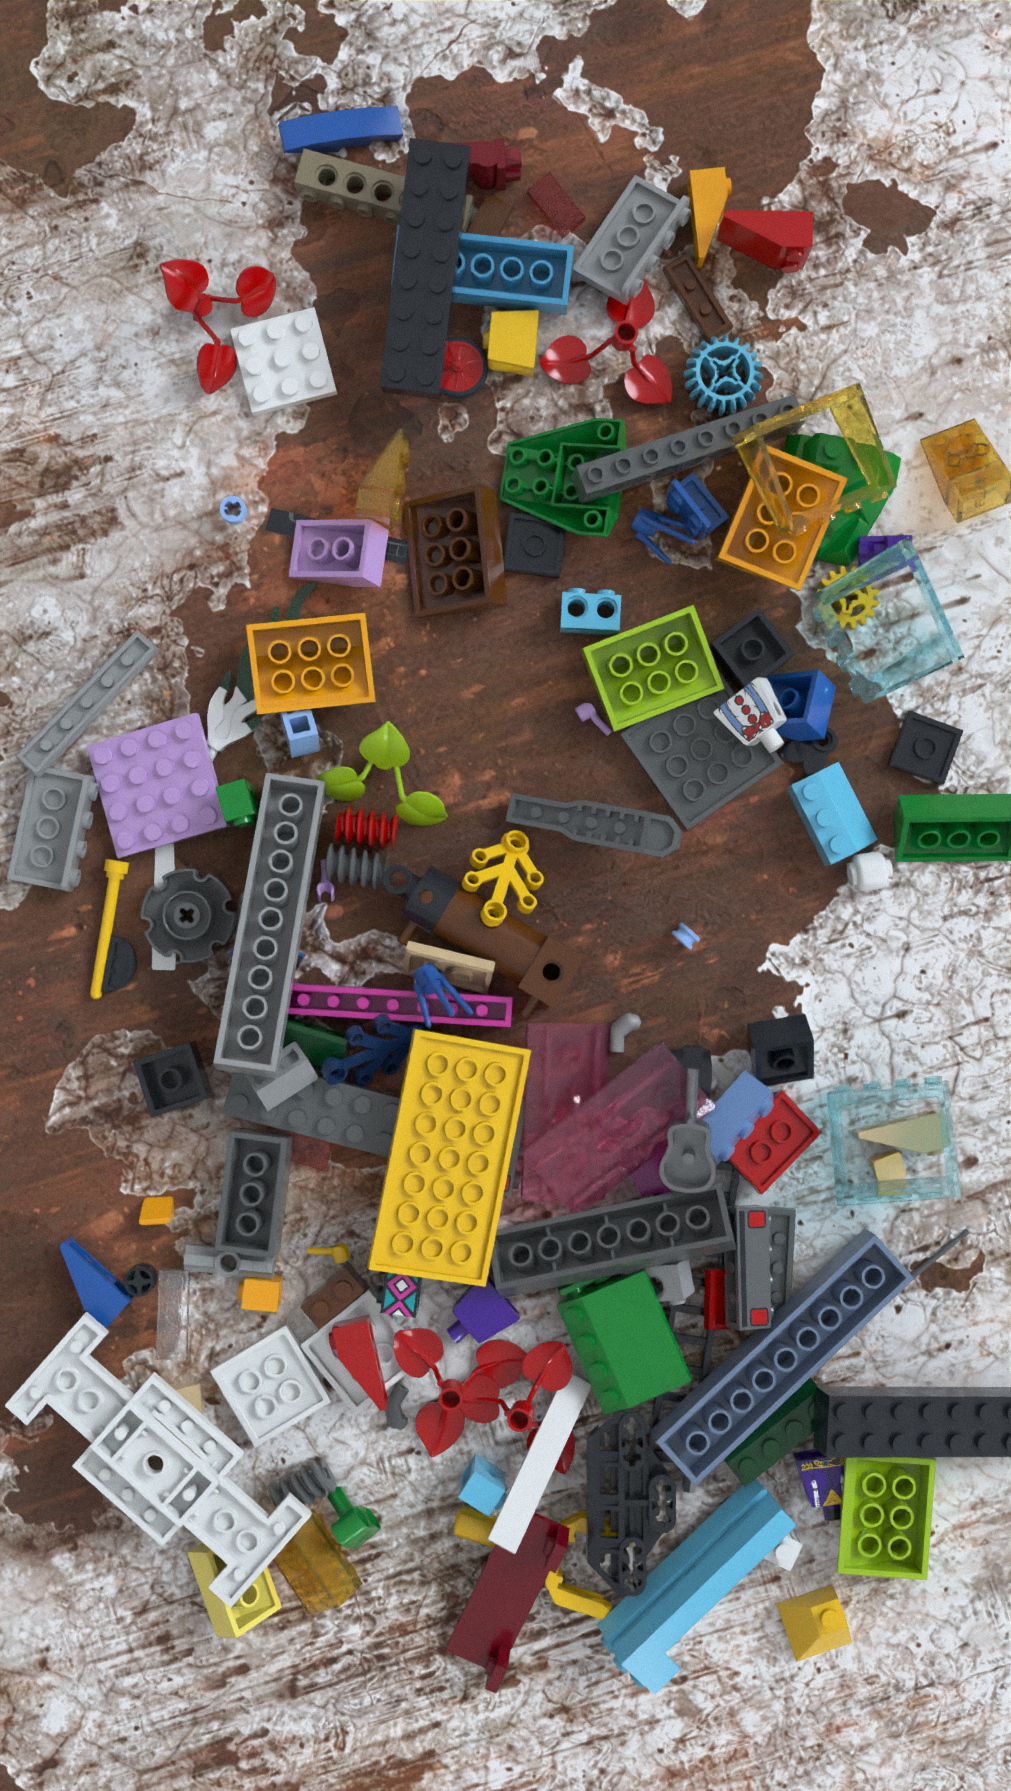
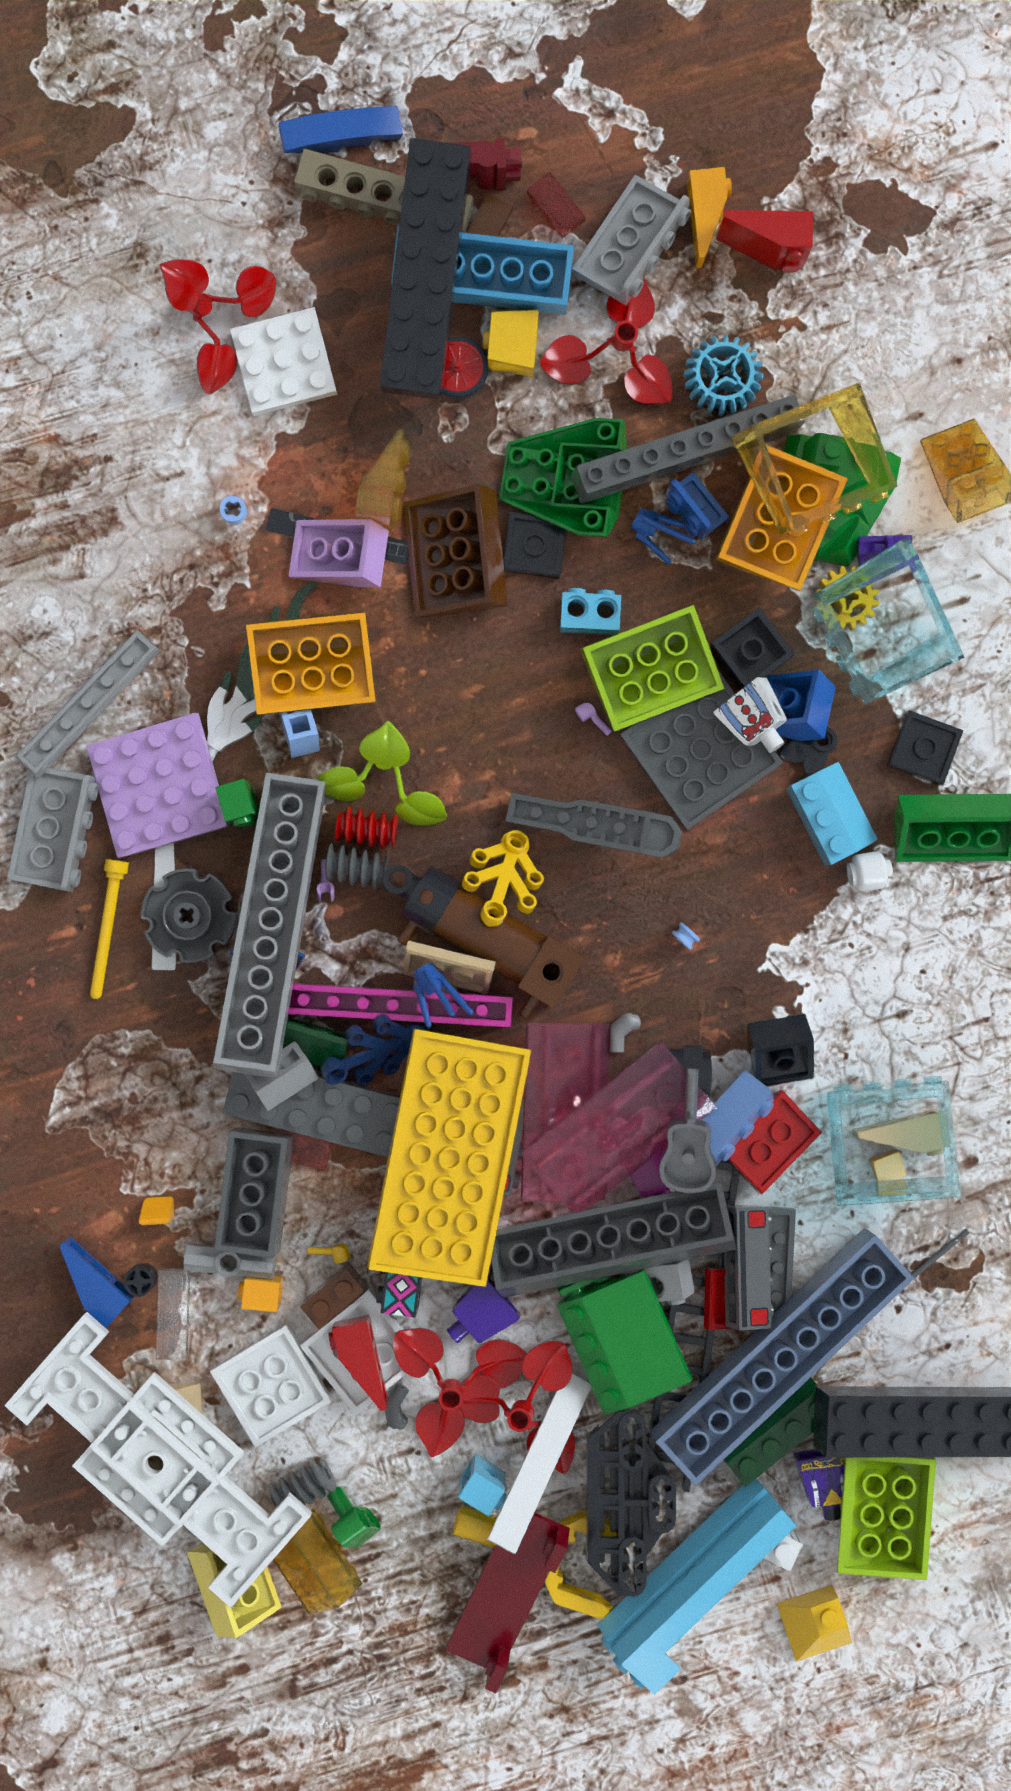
(120, 964): black tile -> none
(173, 1078): black brick -> none
(697, 297): reddish brown tile -> none

